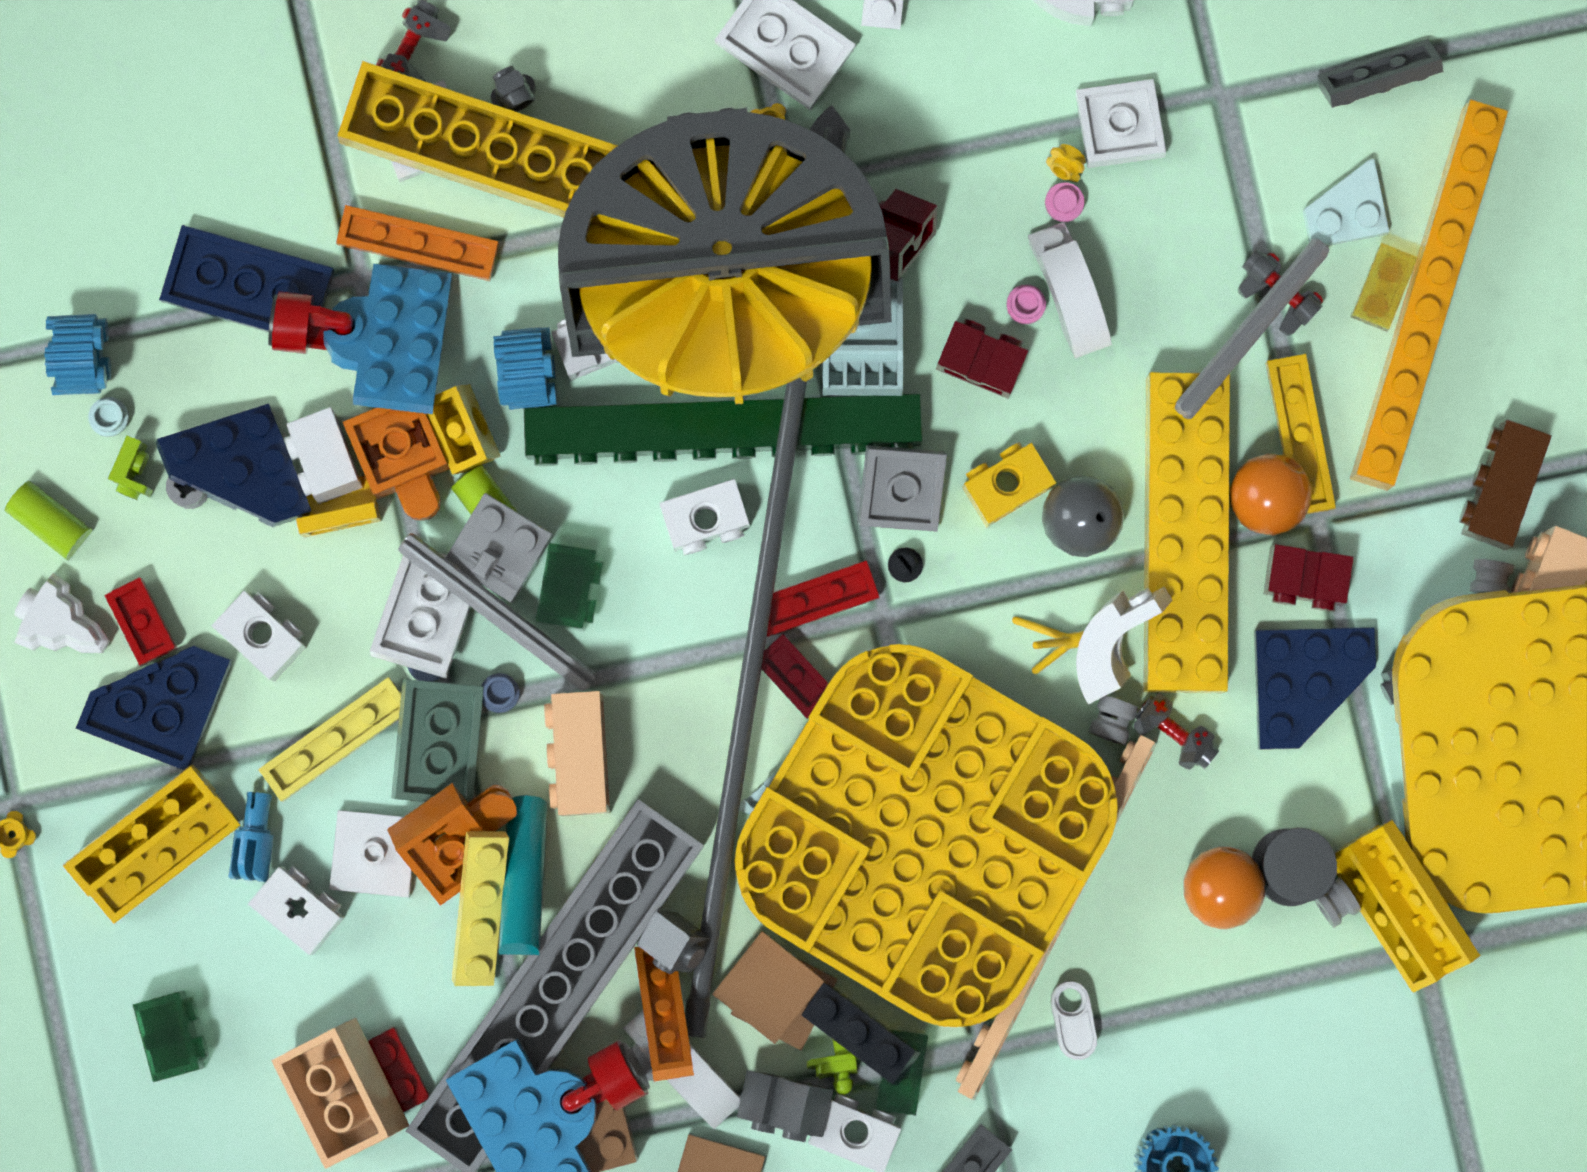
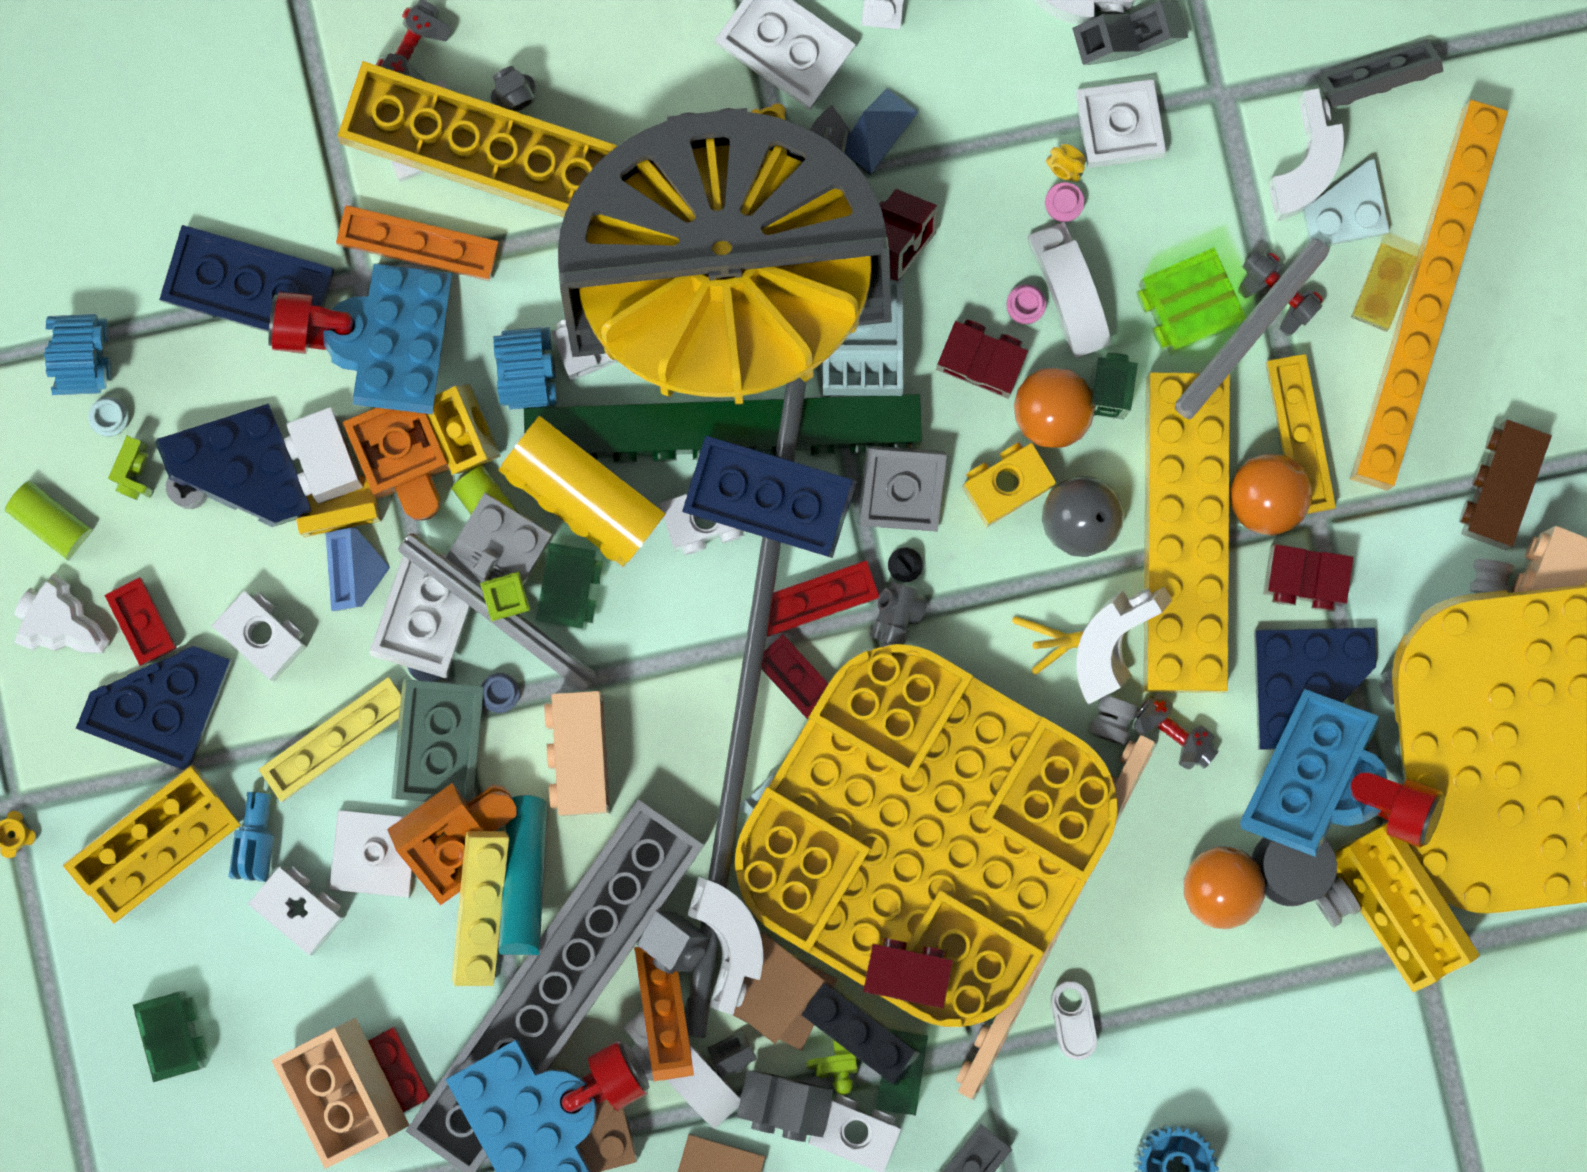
(352, 568): none -> medium blue slope
(504, 596): none -> lime tile
(581, 492): none -> yellow brick
(732, 1054): none -> dark grey plate
(738, 938): none -> white arch
(769, 496): none -> dark blue plate
(878, 130): none -> medium blue slope
(898, 608): none -> dark grey plate
(908, 974): none -> dark red brick
(1053, 407): none -> orange piece
(1113, 385): none -> clear green brick
(1128, 35): none -> dark grey brick
(1190, 302): none -> clear neon green brick
(1325, 144): none -> white arch
(1329, 778): none -> dark azure plate

